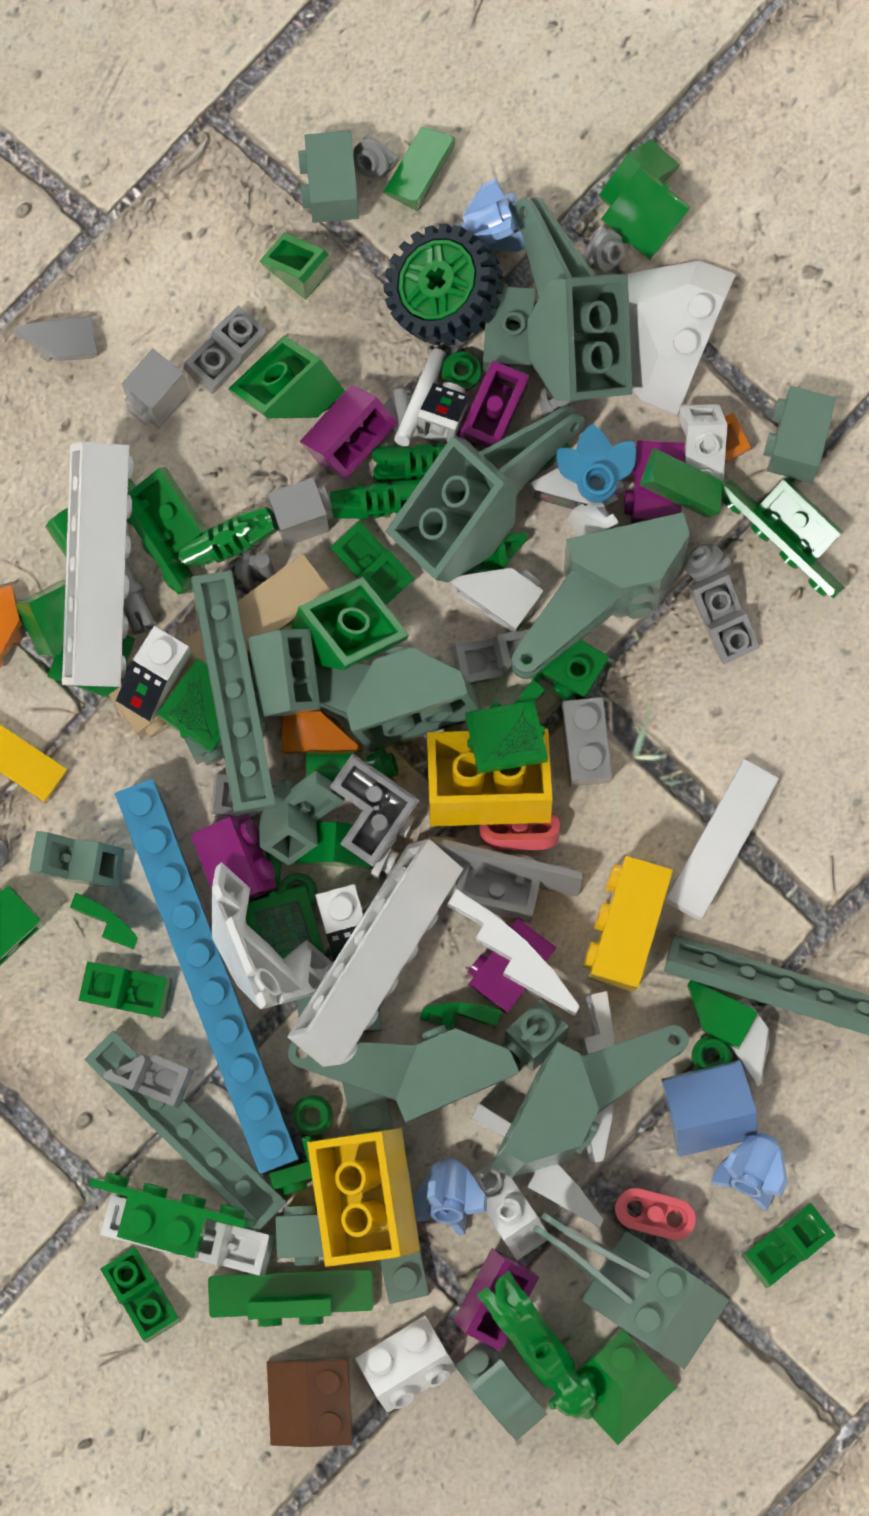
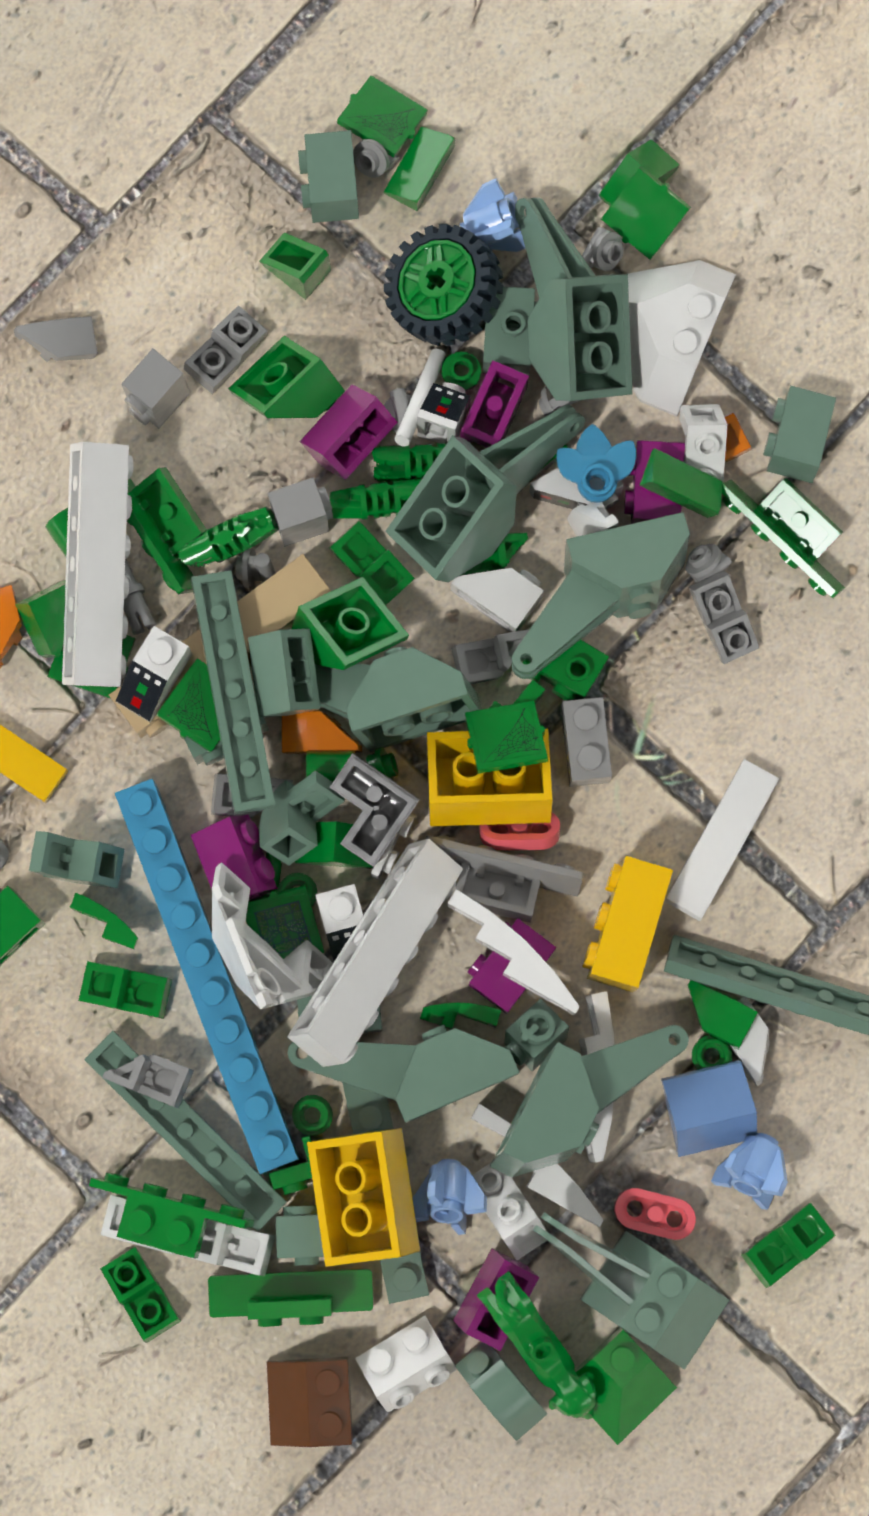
(382, 115): none -> green piece

